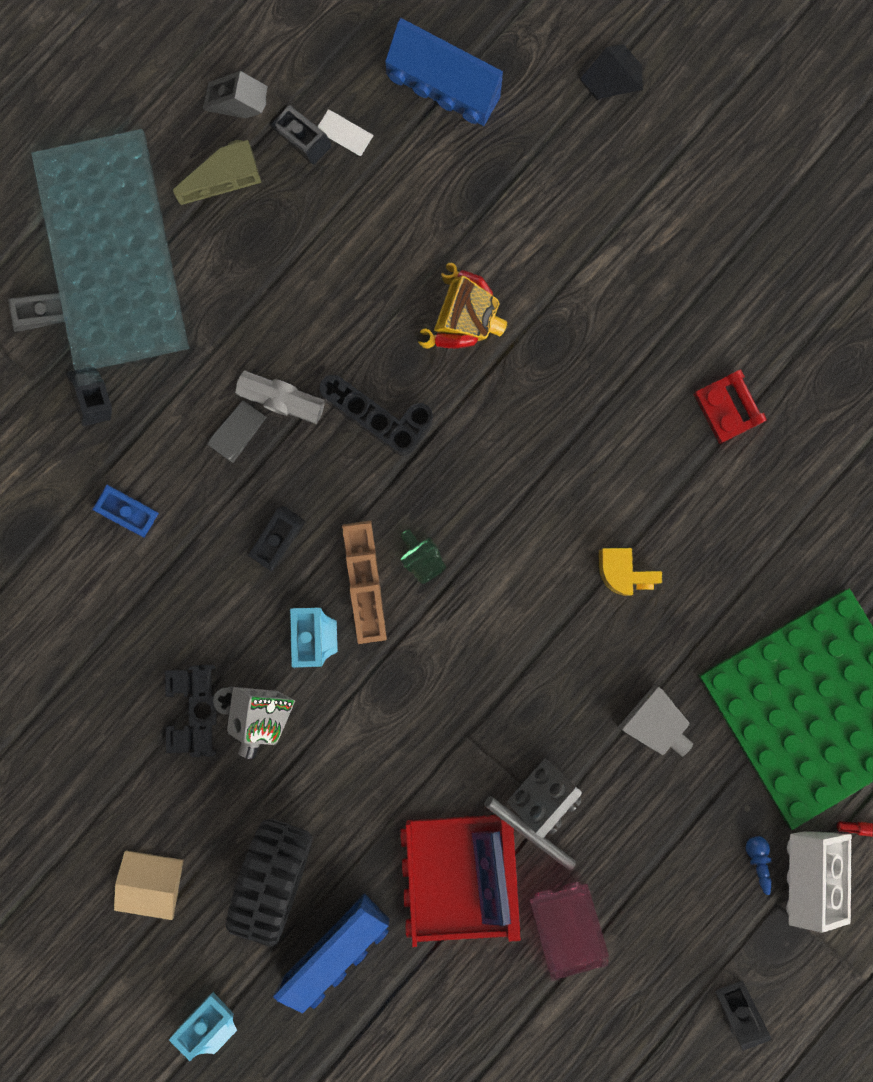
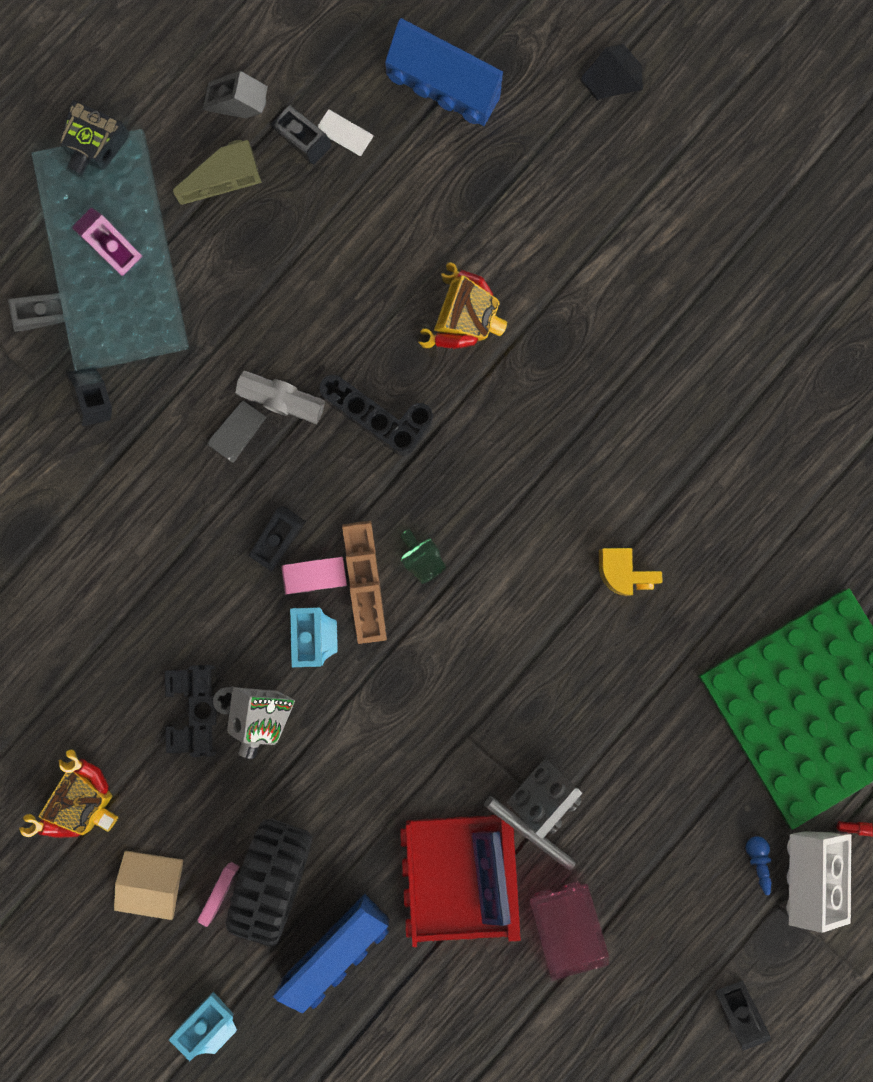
(75, 803): none -> torso
(91, 138): none -> black torso
(106, 241): none -> magenta slope
(125, 511): blue slope -> none
(218, 894): none -> bright pink tile
(314, 575): none -> bright pink slope
(658, 723): light grey torso -> none
(721, 411): red plate -> none

